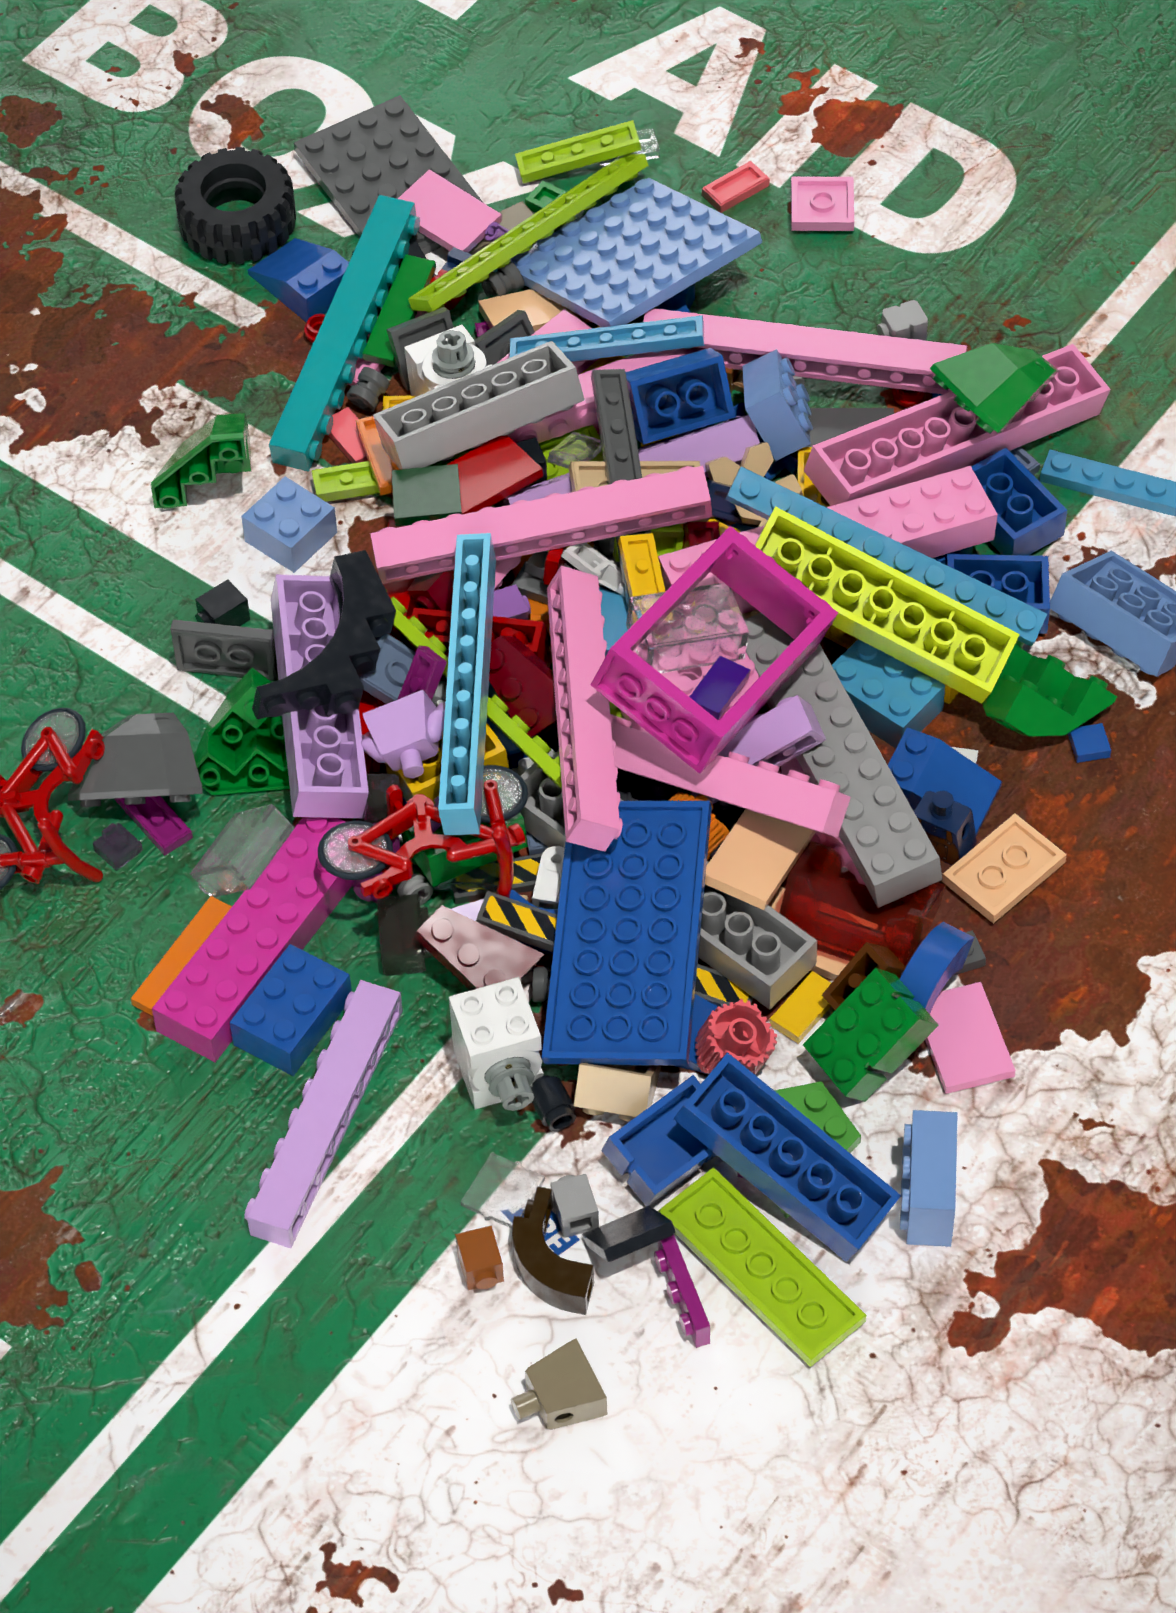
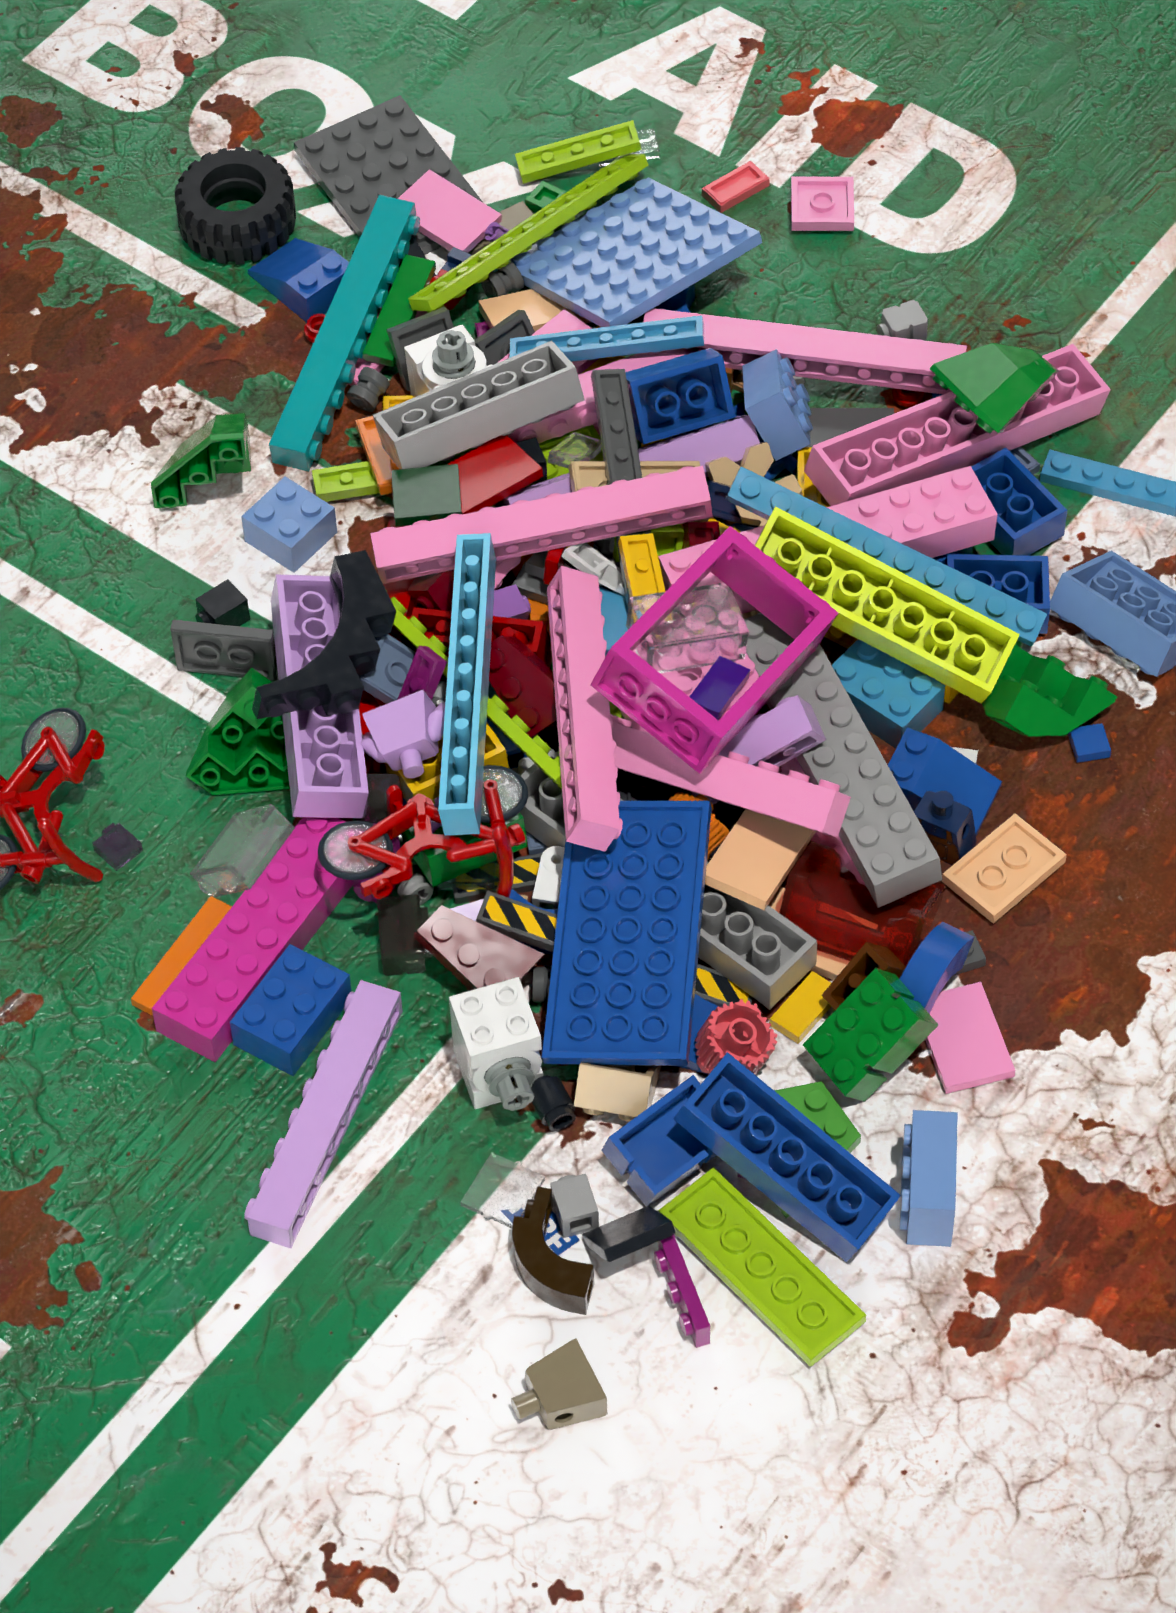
(141, 760): dark grey brick -> none
(158, 823): magenta tile -> none
(346, 436): coral tile -> none
(479, 1258): dark orange brick -> none

